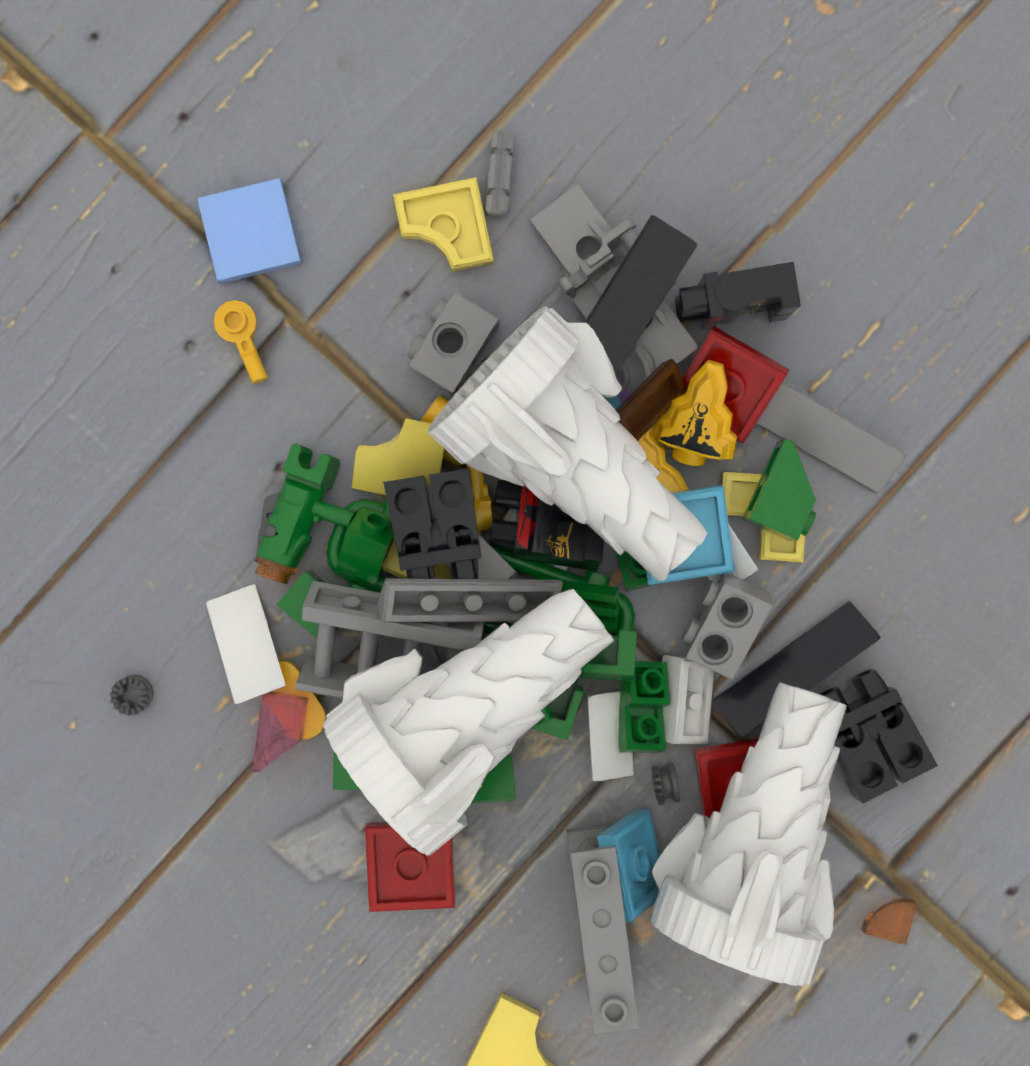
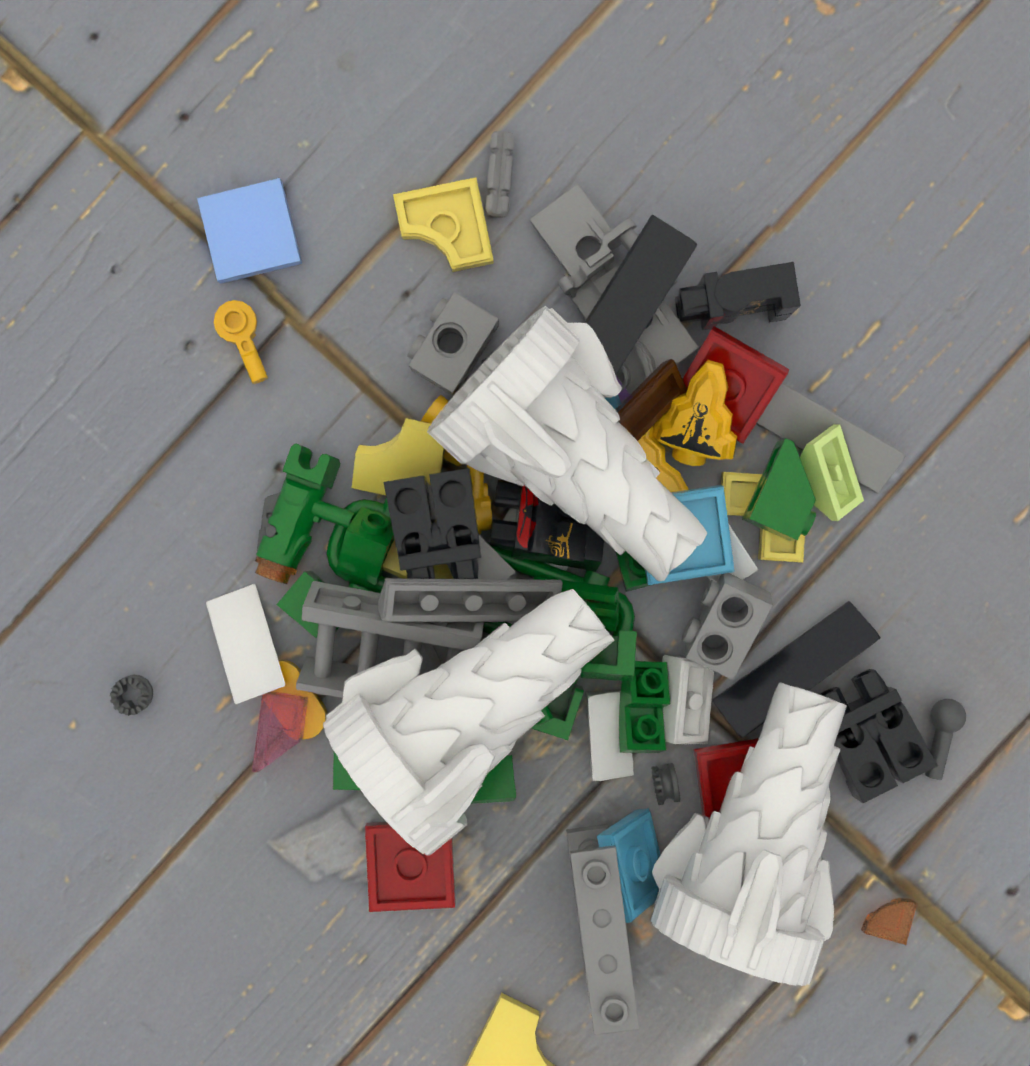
(831, 474): none -> yellowish green slope
(947, 717): none -> dark grey bar

